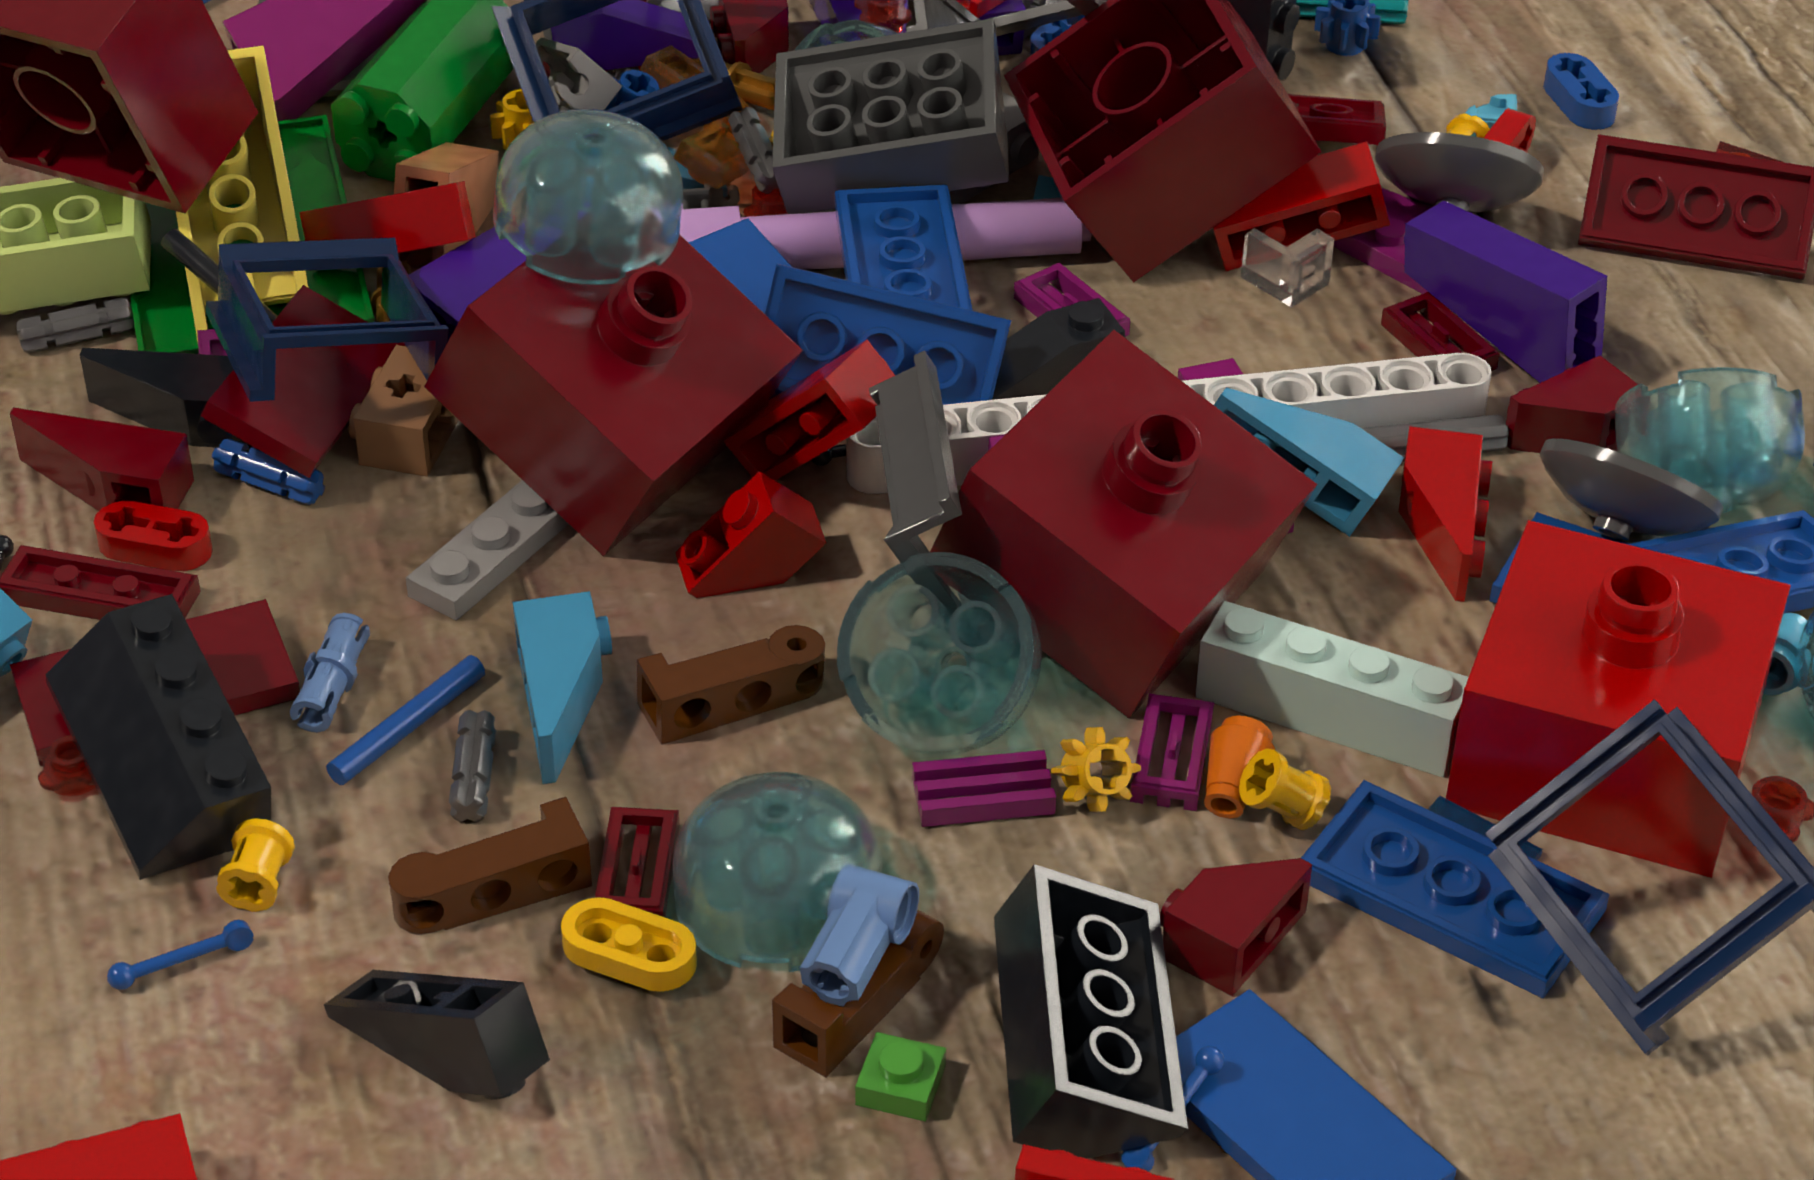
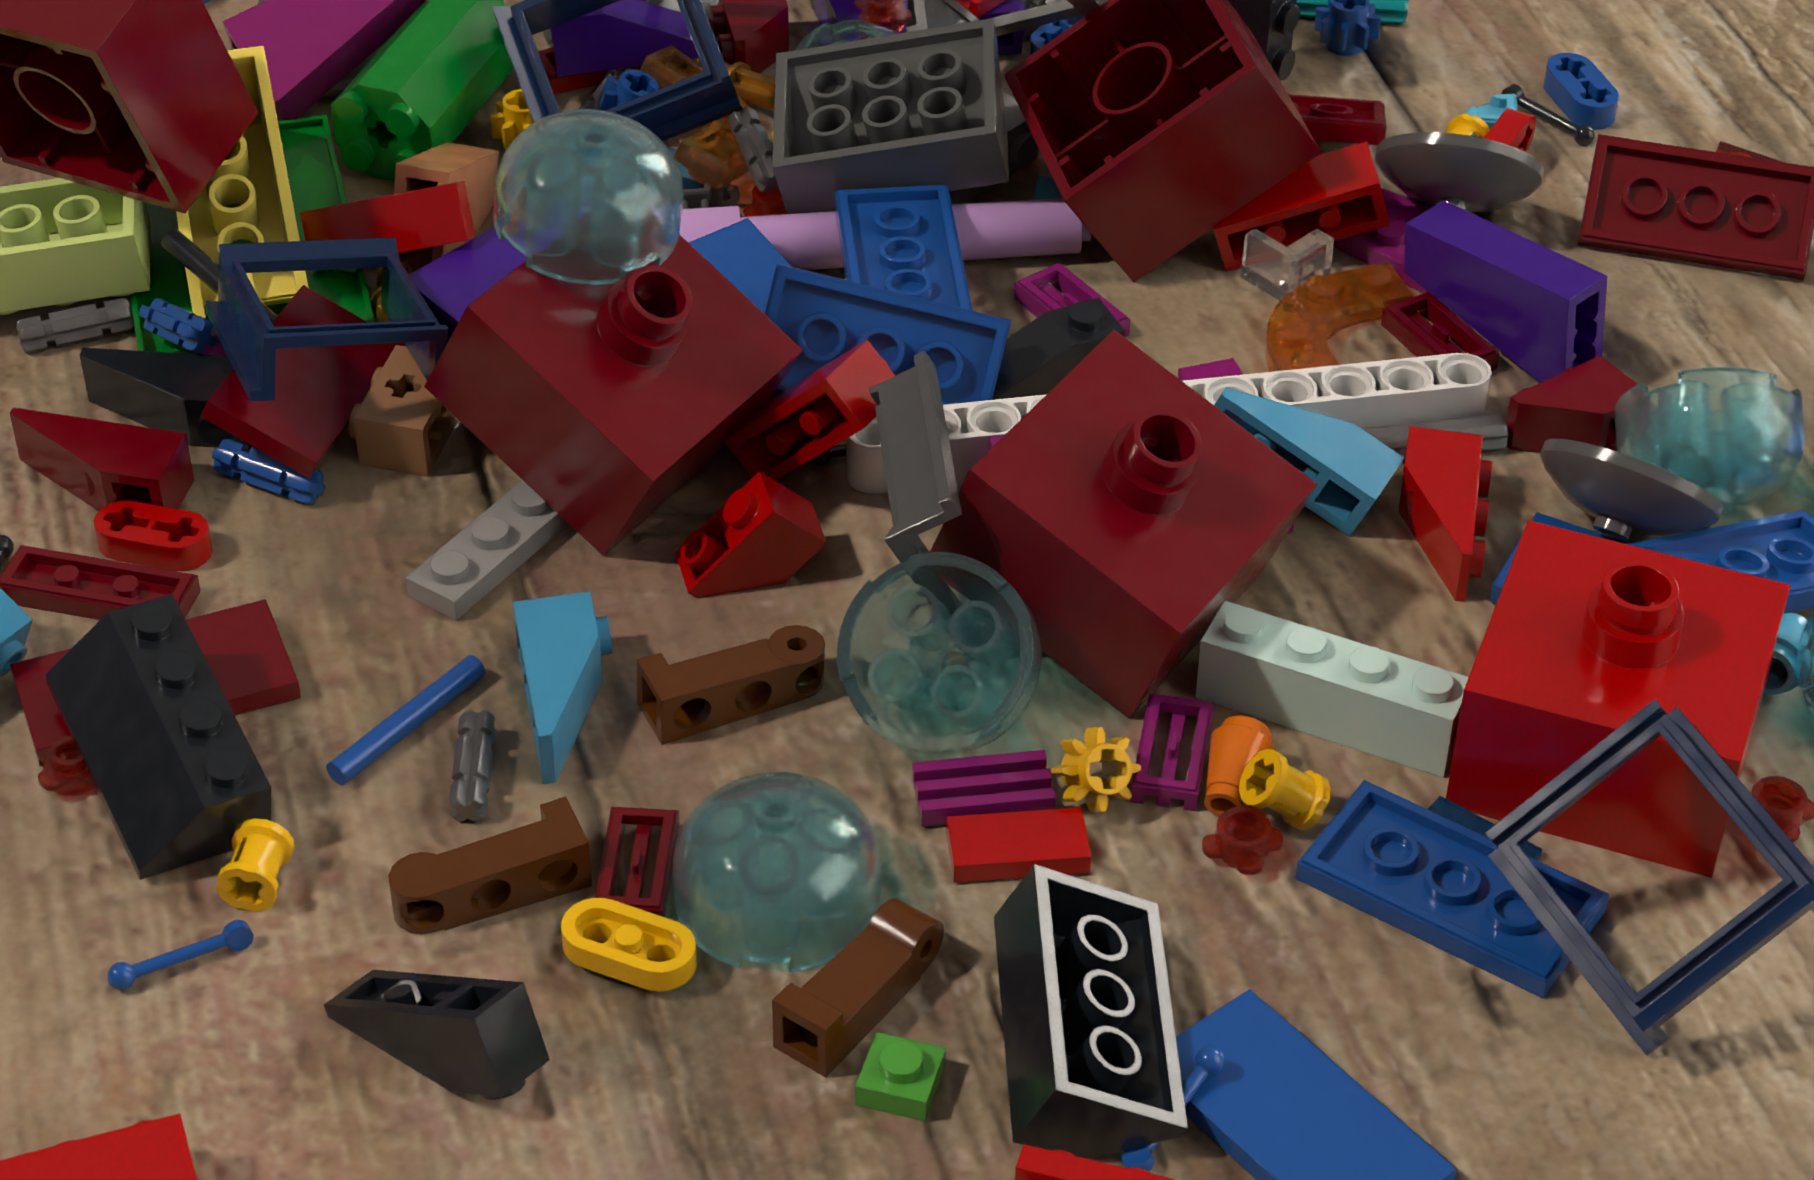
(178, 325): none -> blue axle
(330, 672): medium blue pin -> none
(576, 77): light grey hinge -> none
(863, 918): medium blue piece -> none
(1012, 842): none -> red tile
(1233, 919): dark red slope -> none
(1243, 839): none -> clear red plate
(1324, 306): none -> clear orange plate
(1582, 134): none -> black hinge

